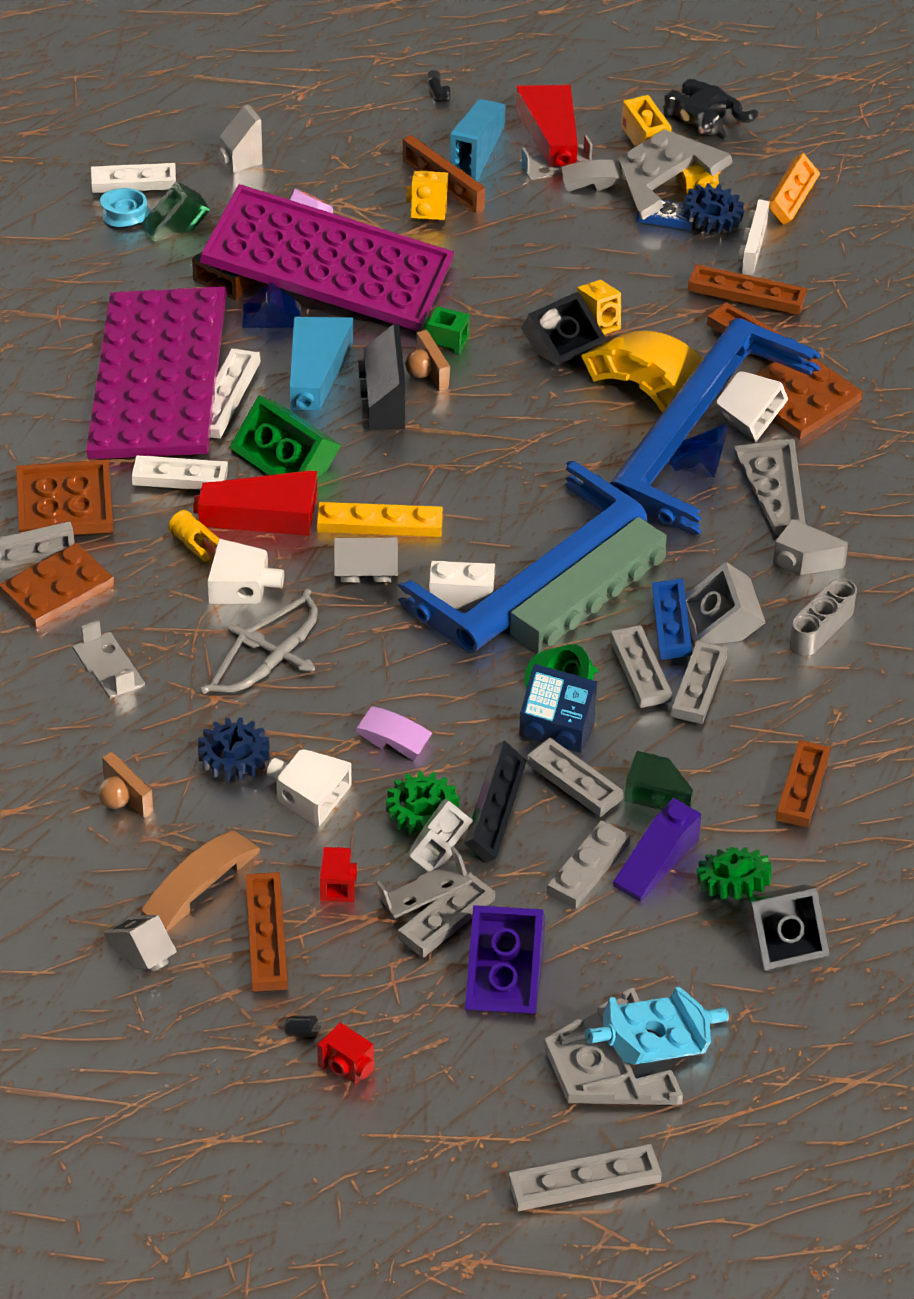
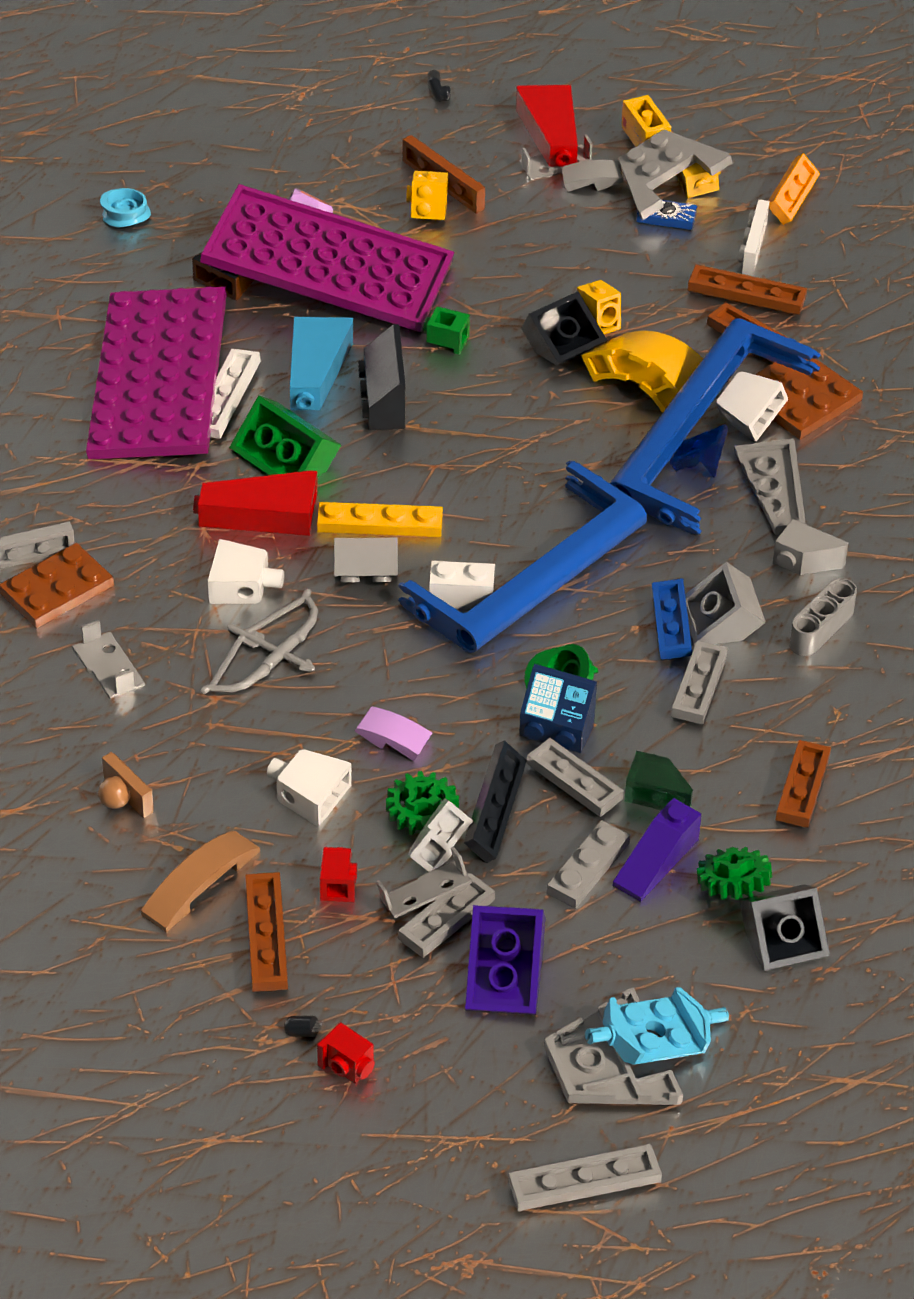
(63, 494): dark orange plate -> none
(137, 177): white plate -> none
(142, 942): slope -> none
(176, 213): clear green slope -> none
(177, 472): white plate -> none
(192, 533): yellow hinge -> none
(233, 749): dark blue gear -> none
(242, 141): light grey slope -> none
(270, 309): clear blue slope -> none
(428, 361): medium nougat tile -> none
(476, 137): dark azure slope -> none
(588, 585): sand green brick -> none
(640, 666): light grey plate -> none
(705, 107): black animal -> none
(713, 208): dark blue gear -> none

